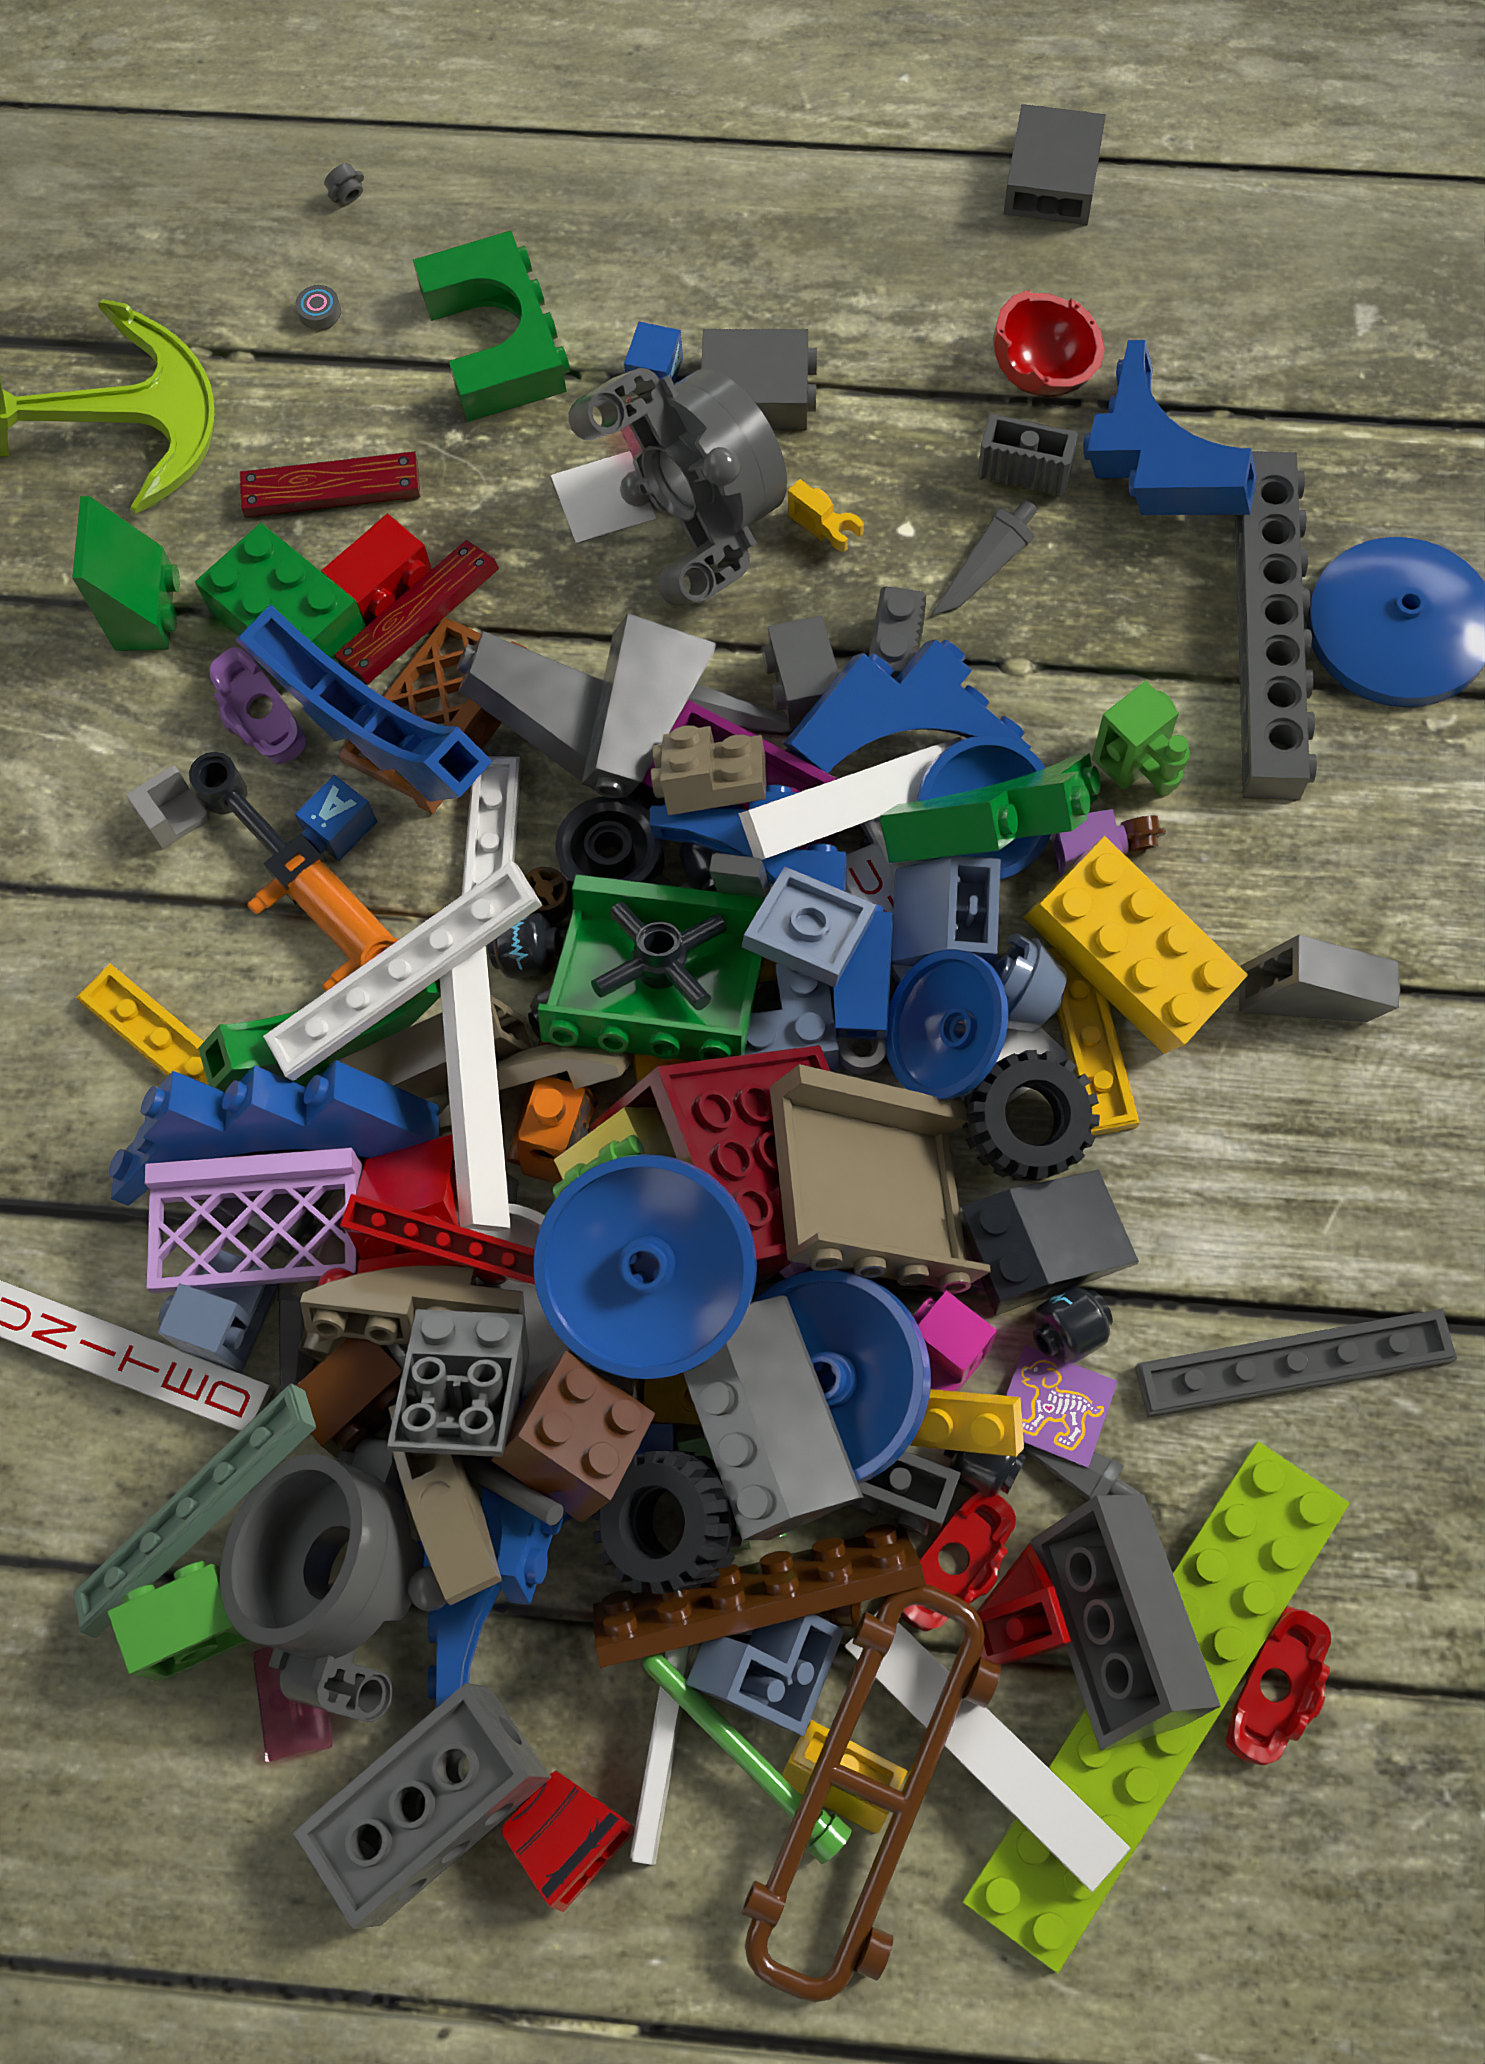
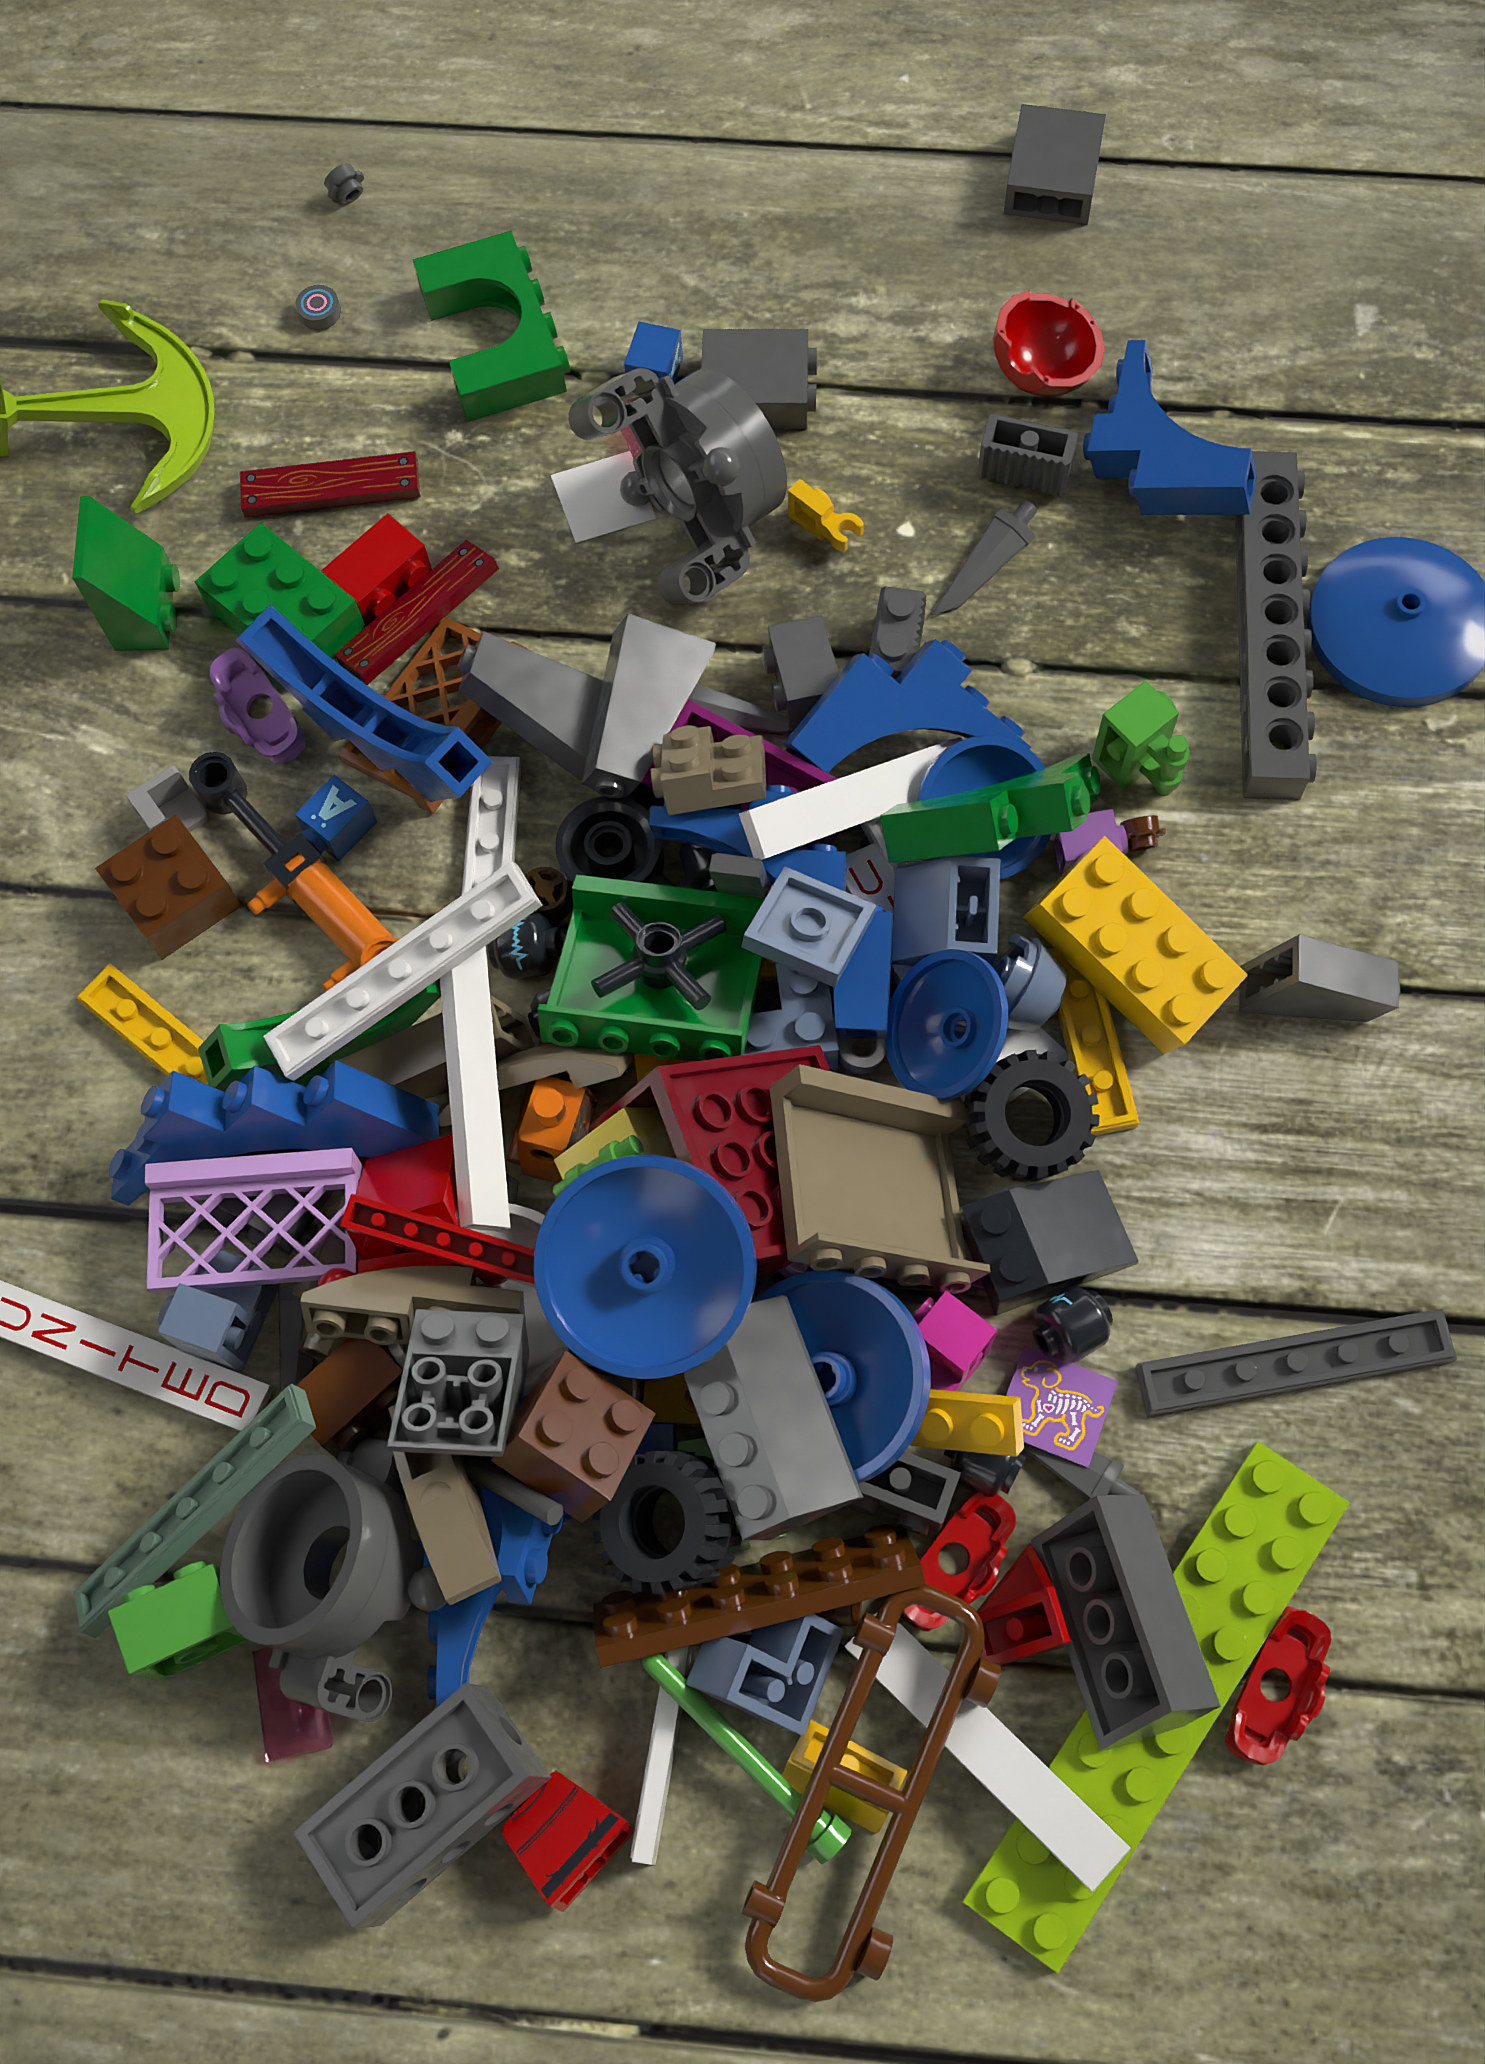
(168, 886): none -> reddish brown brick

